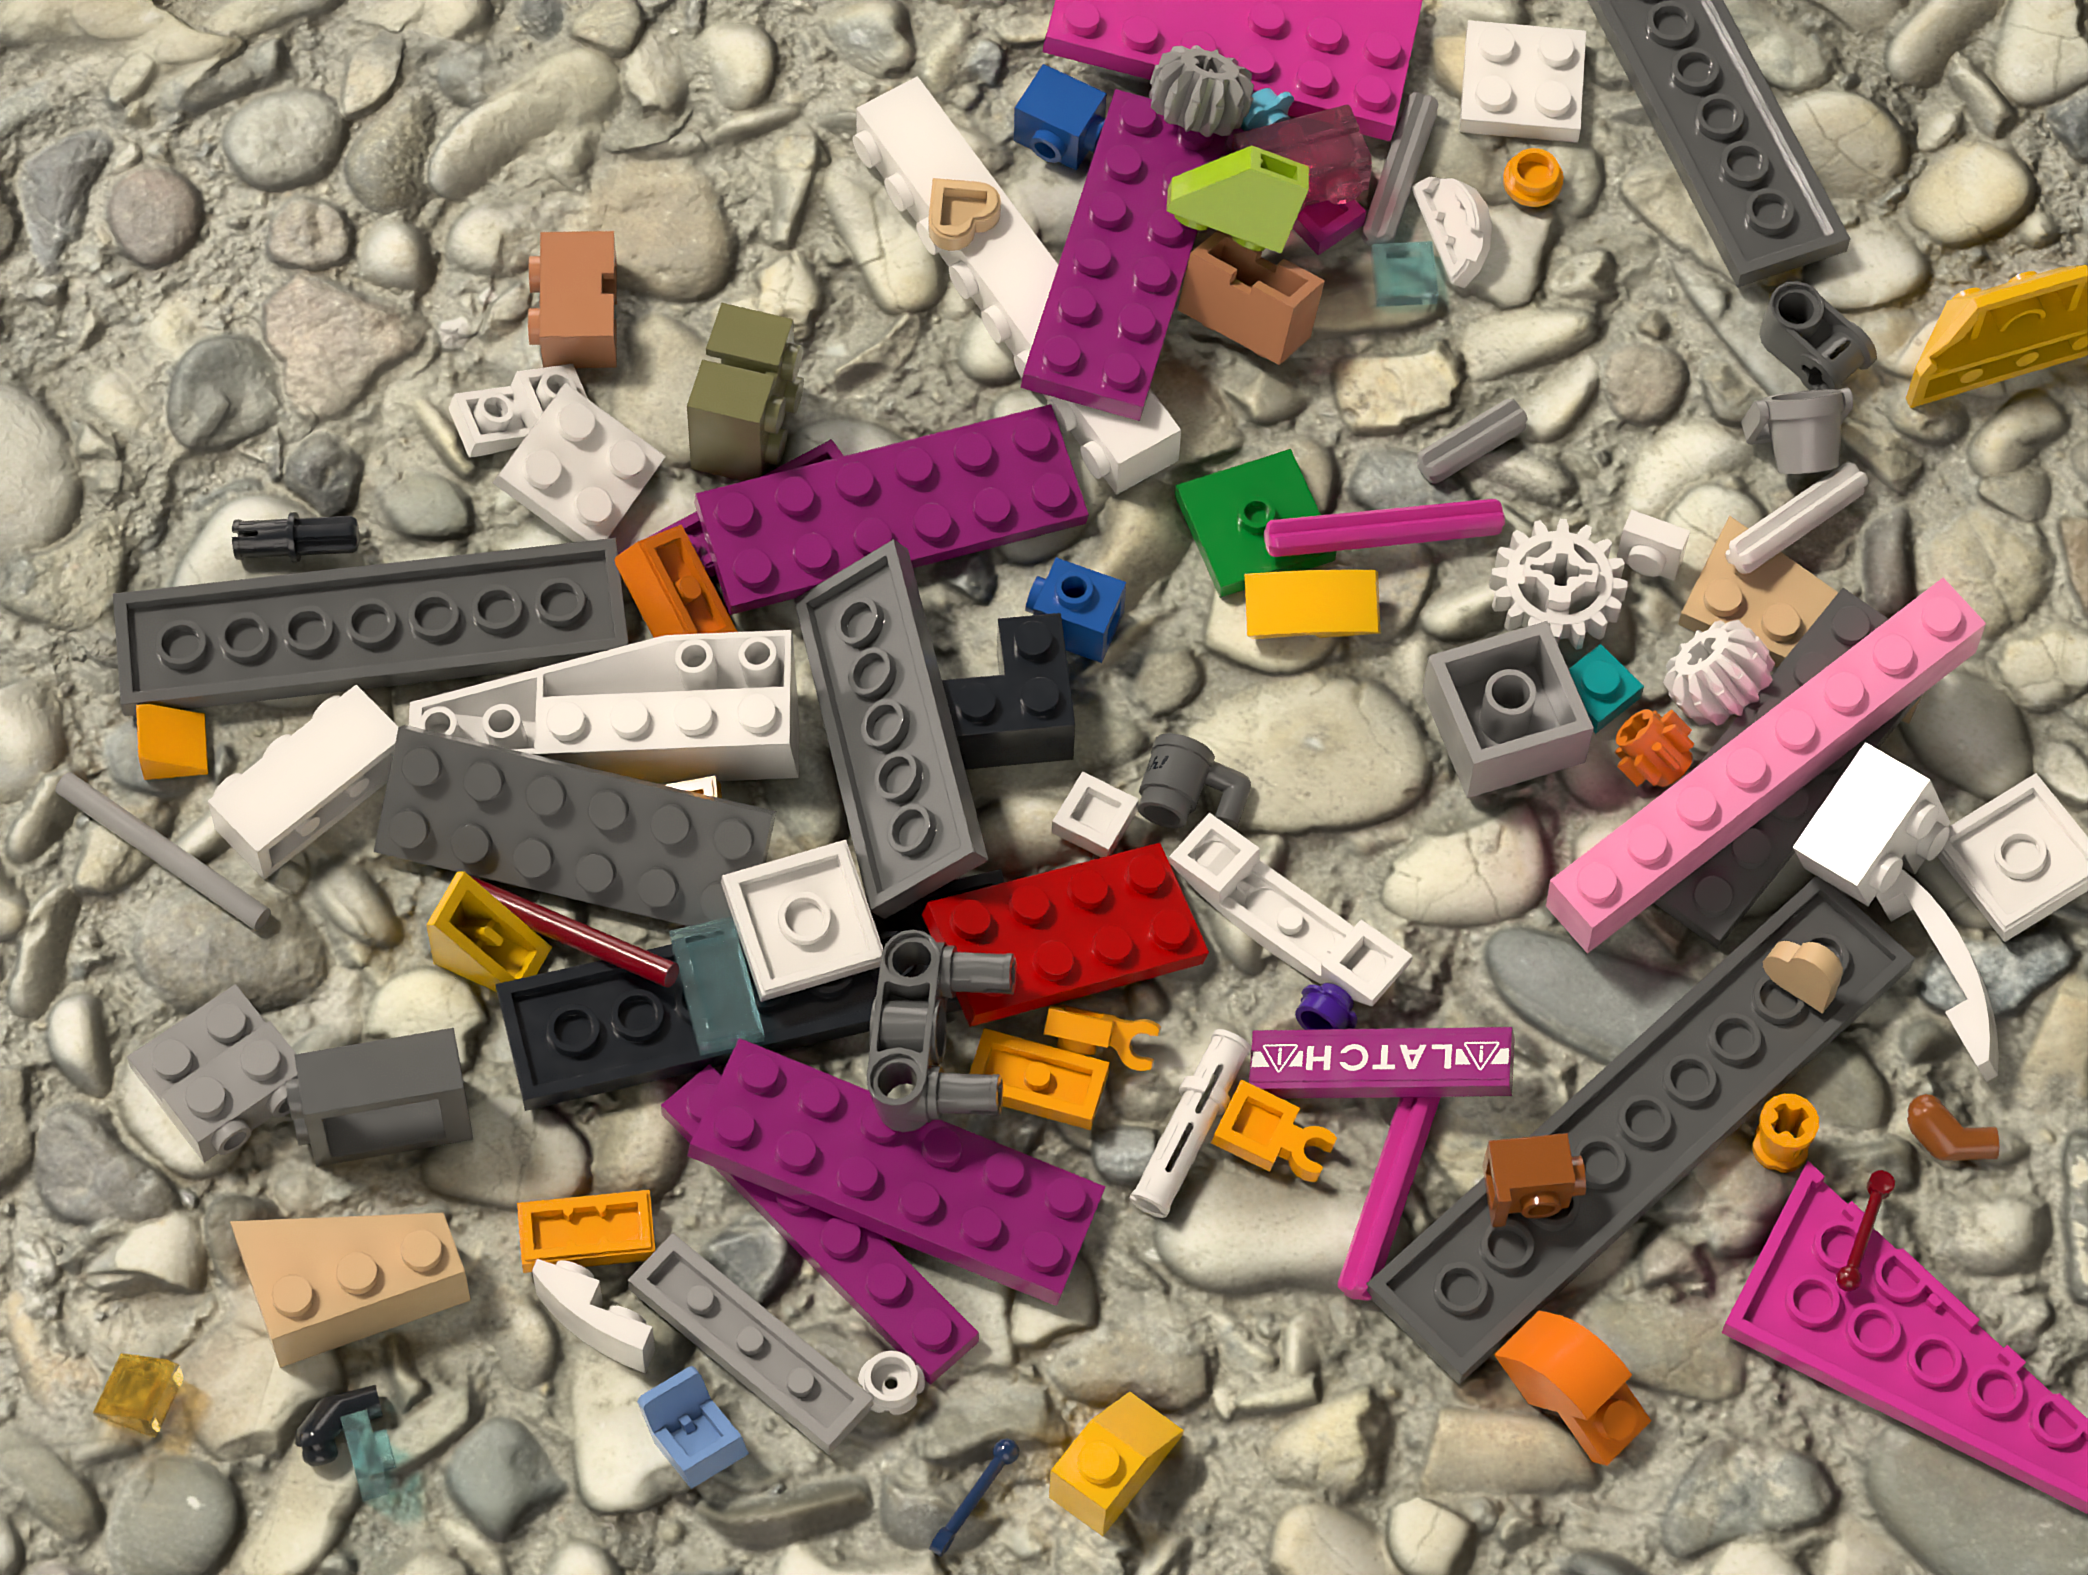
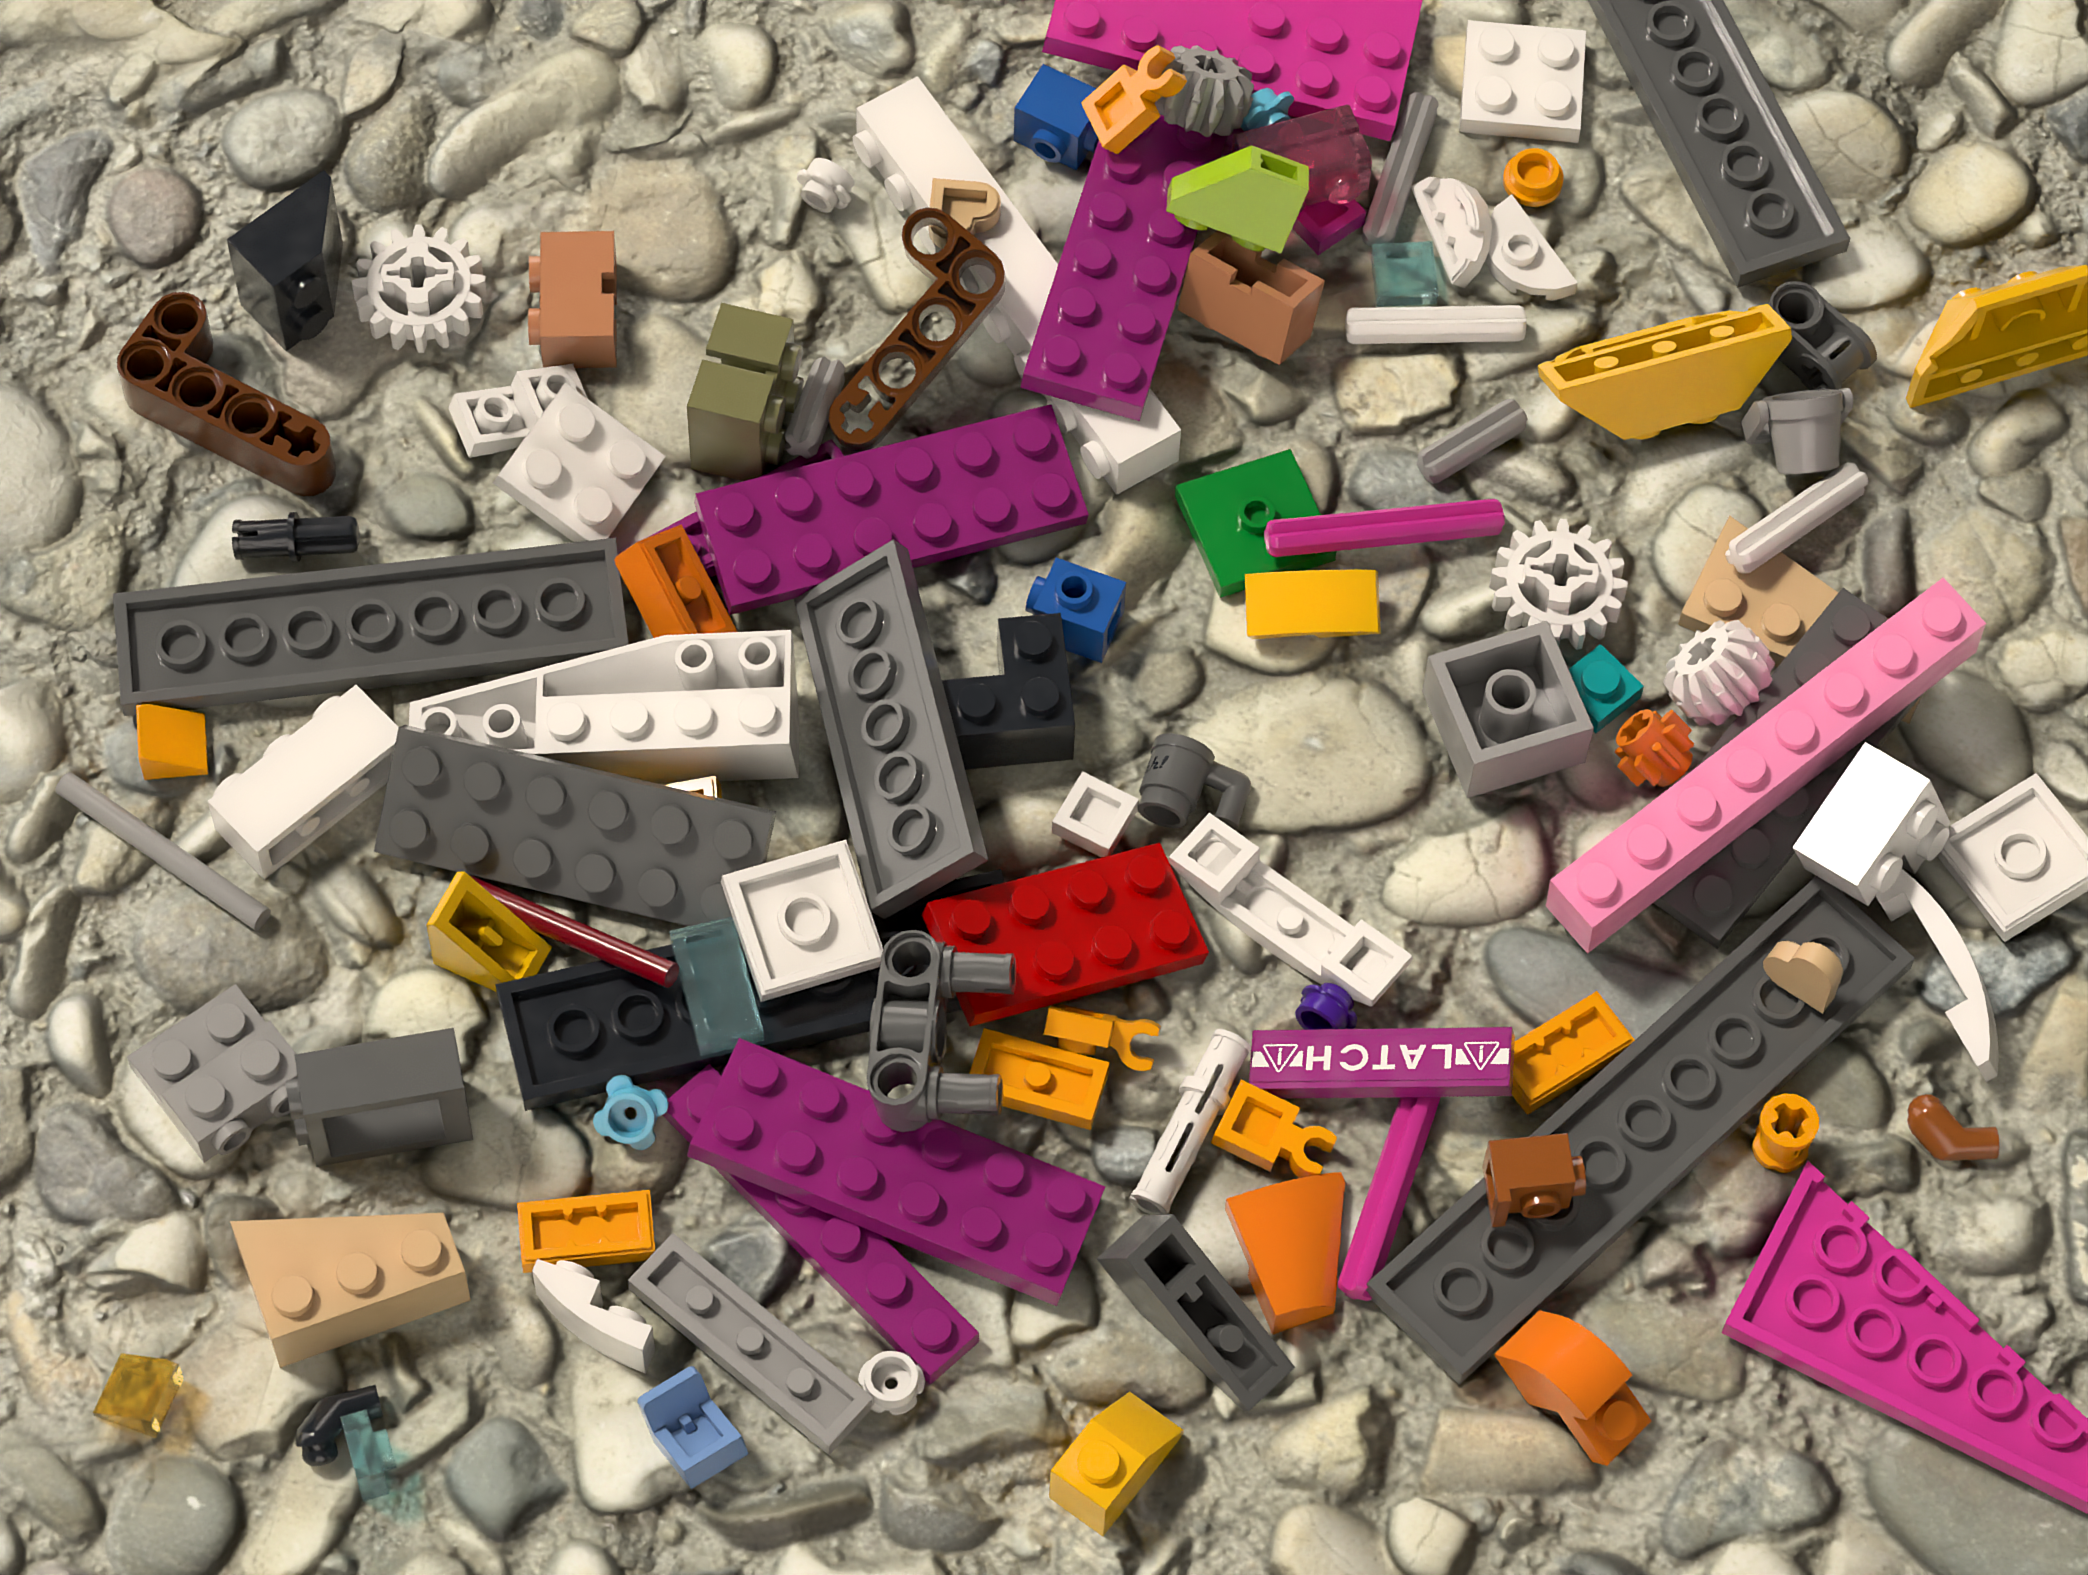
(287, 451): none -> reddish brown beam
(291, 263): none -> black slope
(419, 288): none -> white gear
(634, 1131): none -> medium azure plate
(813, 407): none -> light grey axle
(825, 185): none -> white plate
(907, 340): none -> reddish brown beam
(1005, 1453): dark blue hinge -> none
(1127, 99): none -> light orange plate
(1195, 1308): none -> dark grey slope
(1291, 1246): none -> orange slope
(1435, 324): none -> white axle
(1522, 256): none -> white plate
(1566, 1051): none -> light orange plate
(1652, 545): white plate -> none
(1669, 371): none -> yellow wedge
(1879, 1187): dark red hinge -> none

